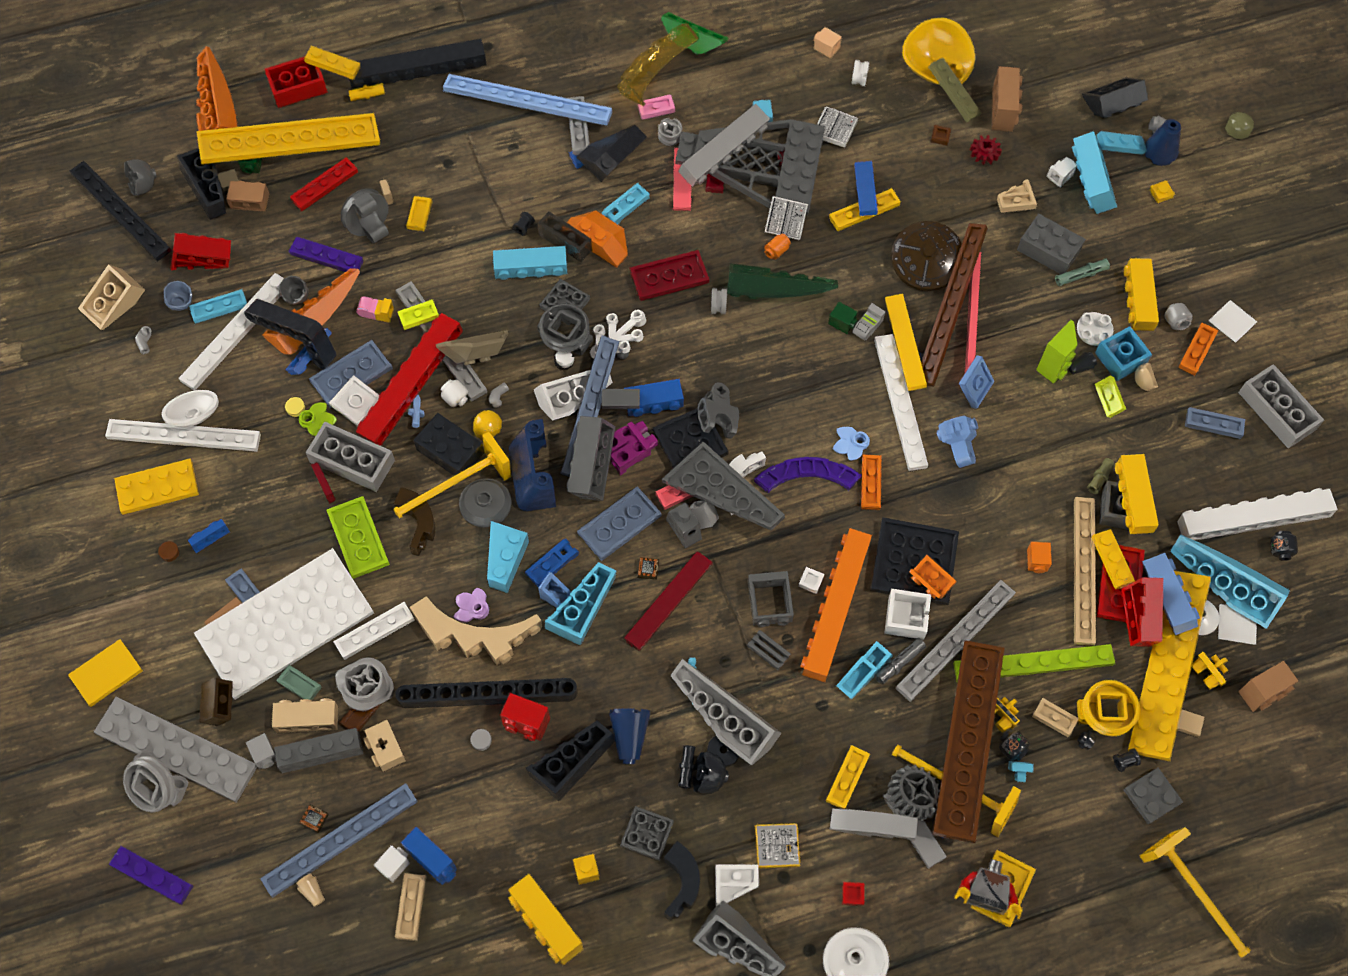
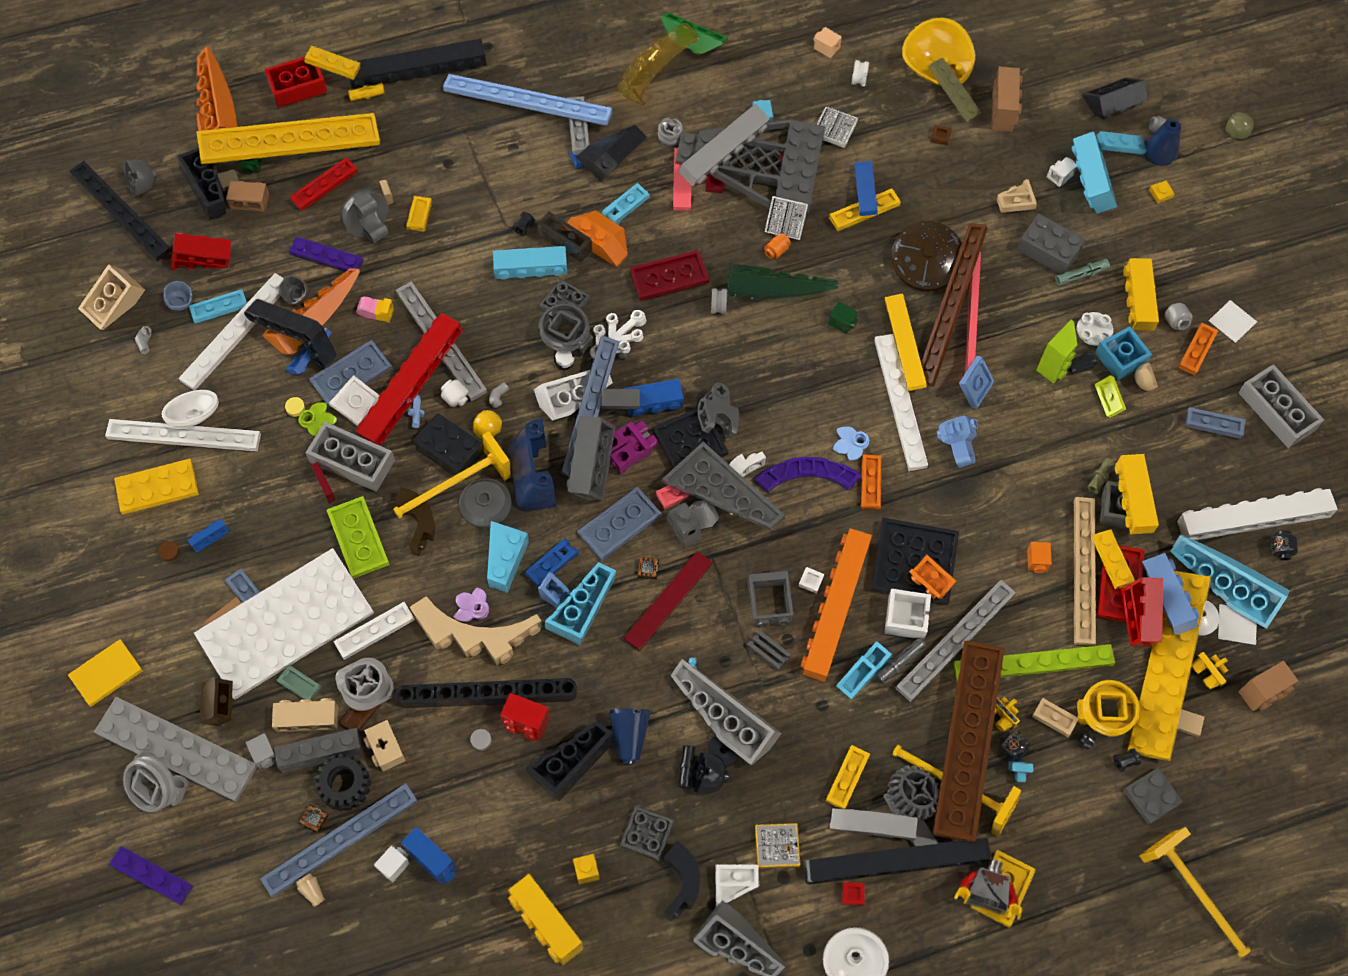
(333, 769): none -> black tyre
(410, 907): tan tile -> none
(418, 314): neon yellow plate -> none
(474, 347): dark tan wedge -> none
(657, 107): bright pink plate -> none
(869, 322): light grey leg -> none
(896, 861): none -> black beam
(985, 149): dark red gear -> none

